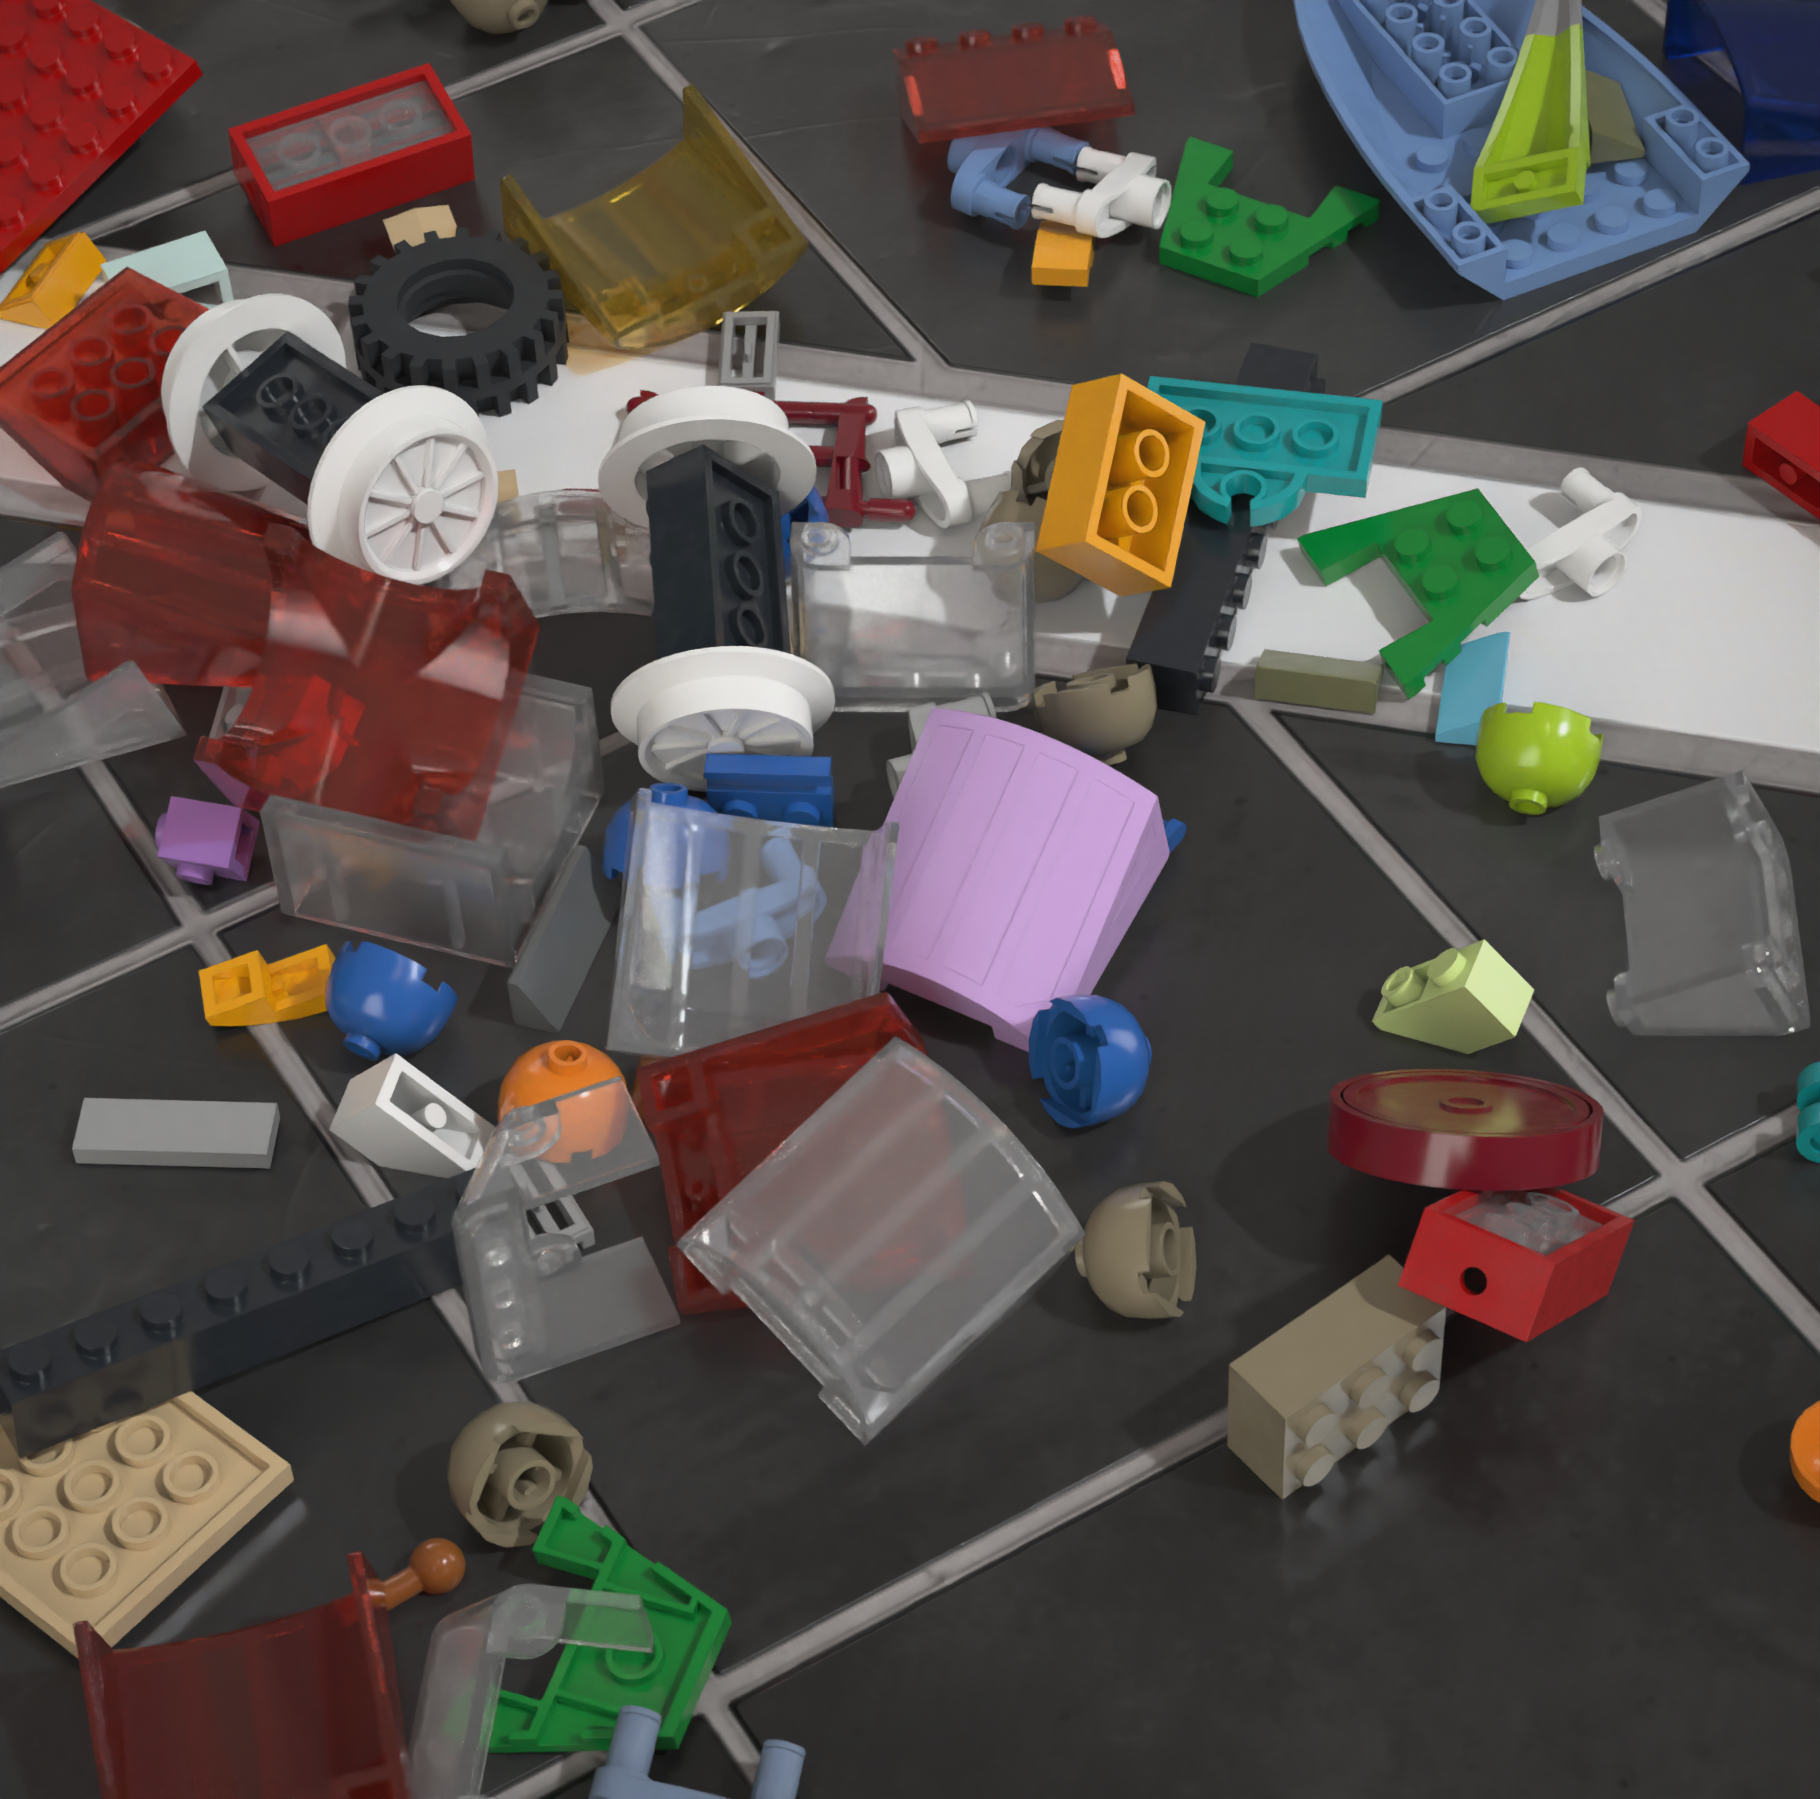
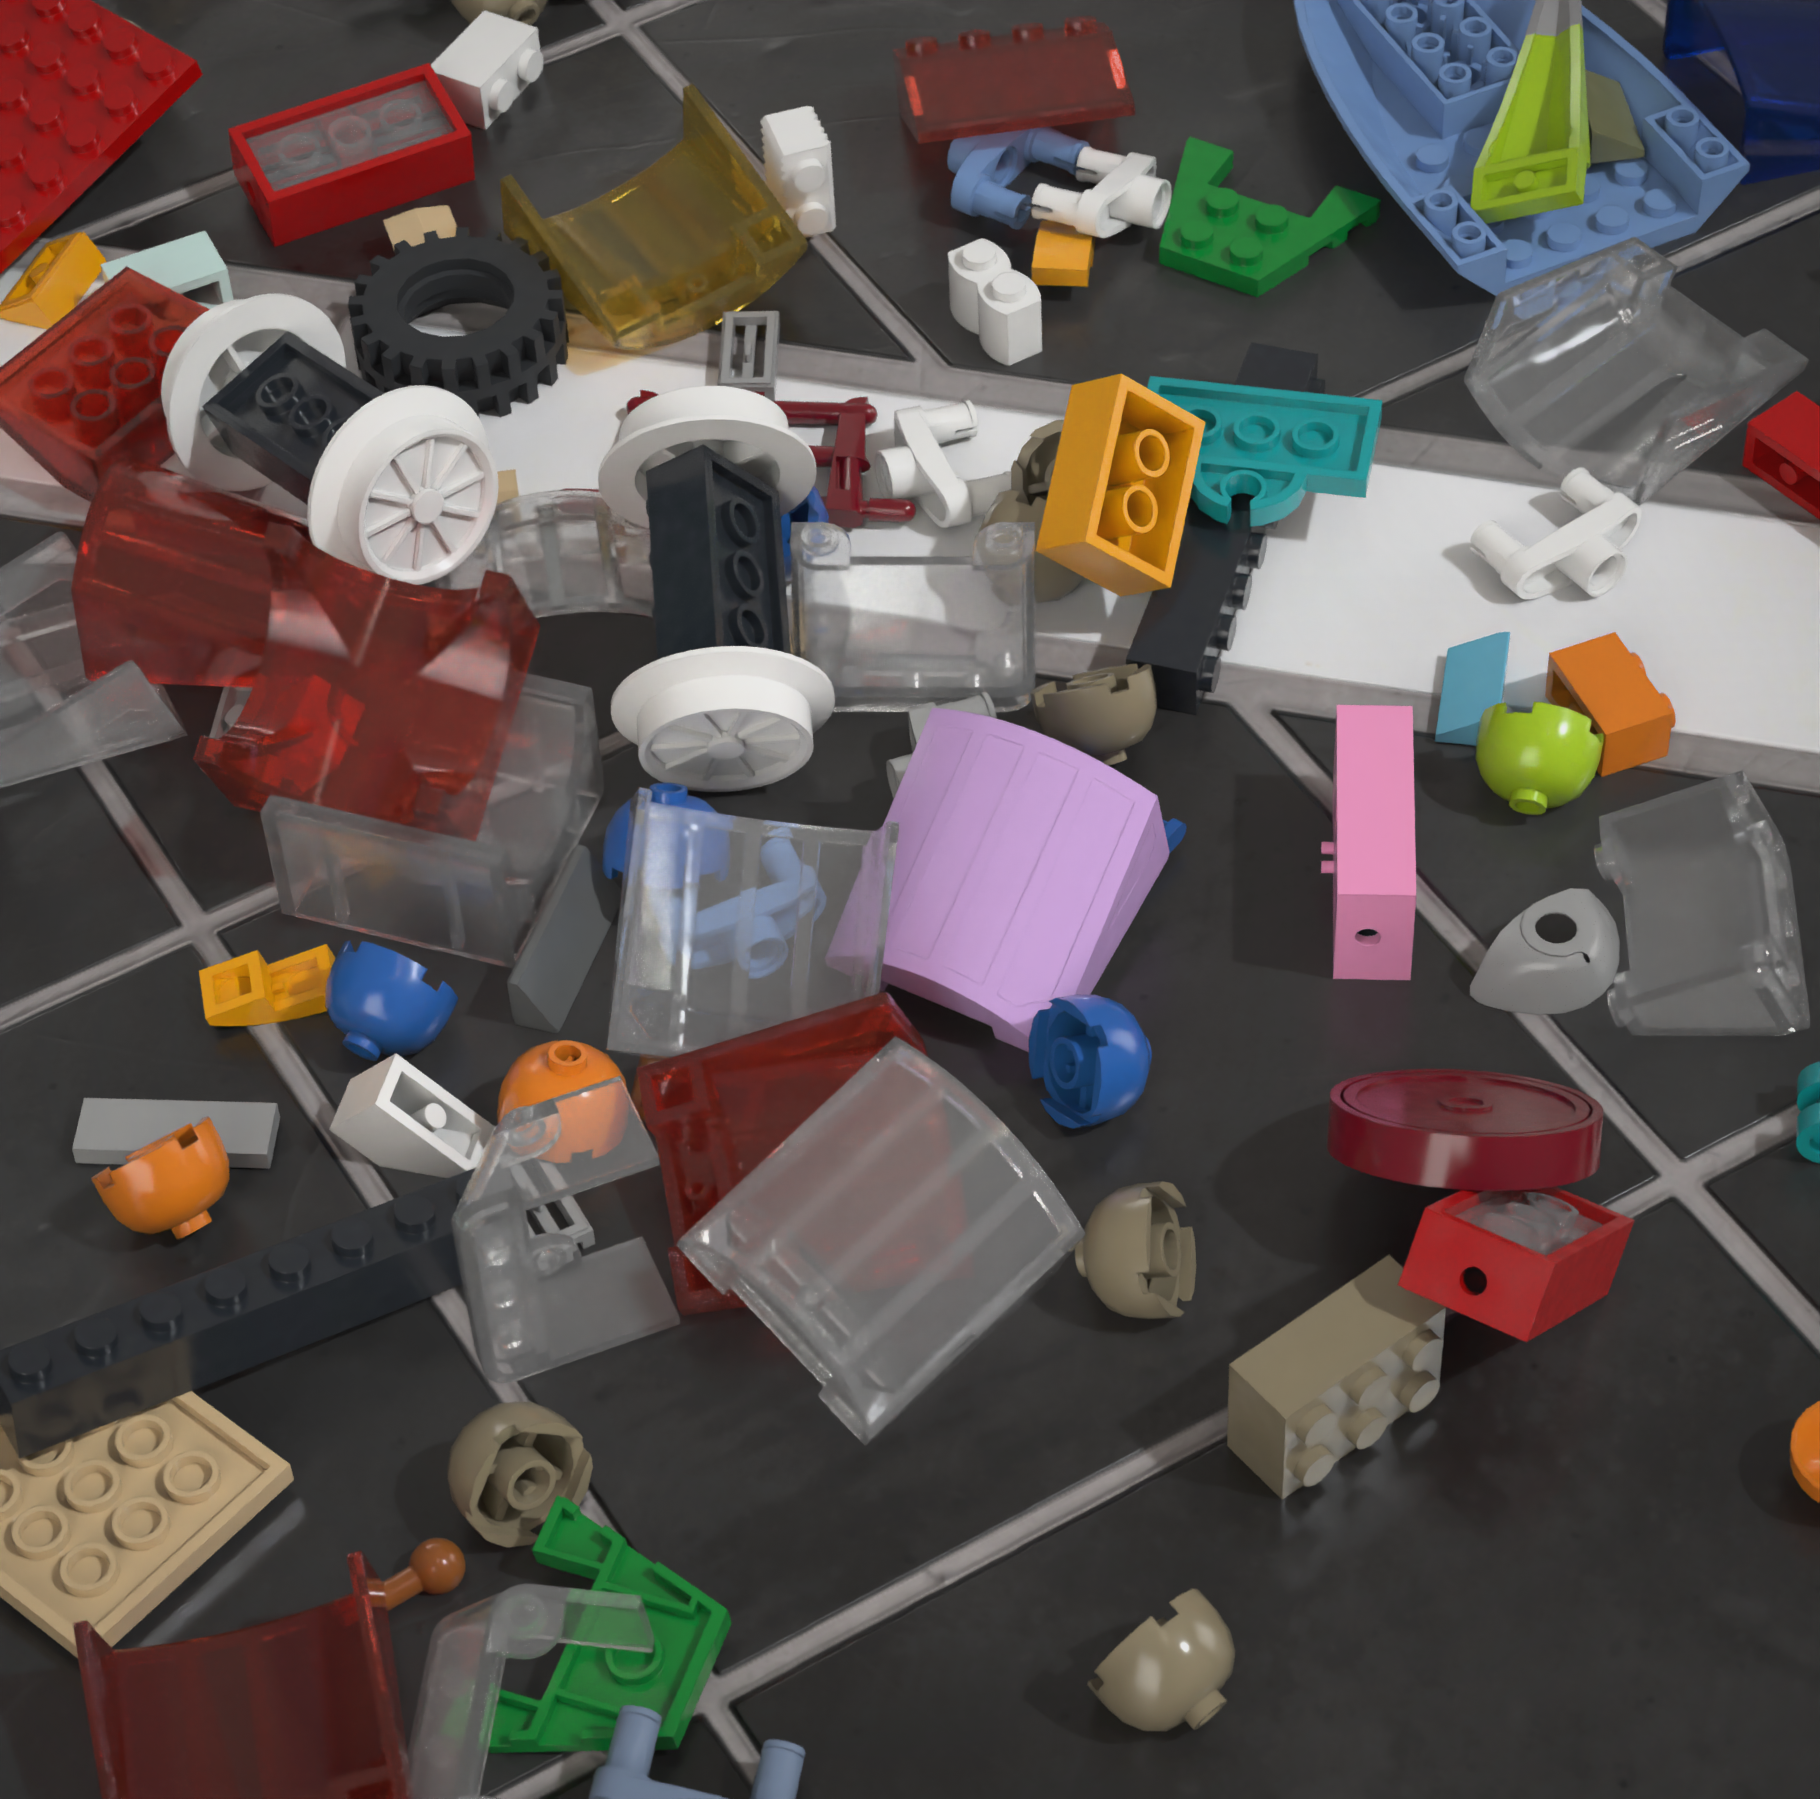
(168, 1182): none -> orange cylinder
(206, 840): medium lavender brick -> none
(489, 67): none -> white brick
(772, 788): blue plate -> none
(800, 168): none -> white brick
(995, 301): none -> white brick
(1169, 1668): none -> dark tan cylinder
(1318, 681): olive slope -> none
(1373, 843): none -> bright pink brick
(1451, 561): green wing -> none
(1456, 1000): yellowish green slope -> none
(1547, 977): none -> light grey piece
(1614, 692): none -> orange brick
(1619, 371): none -> clear windscreen

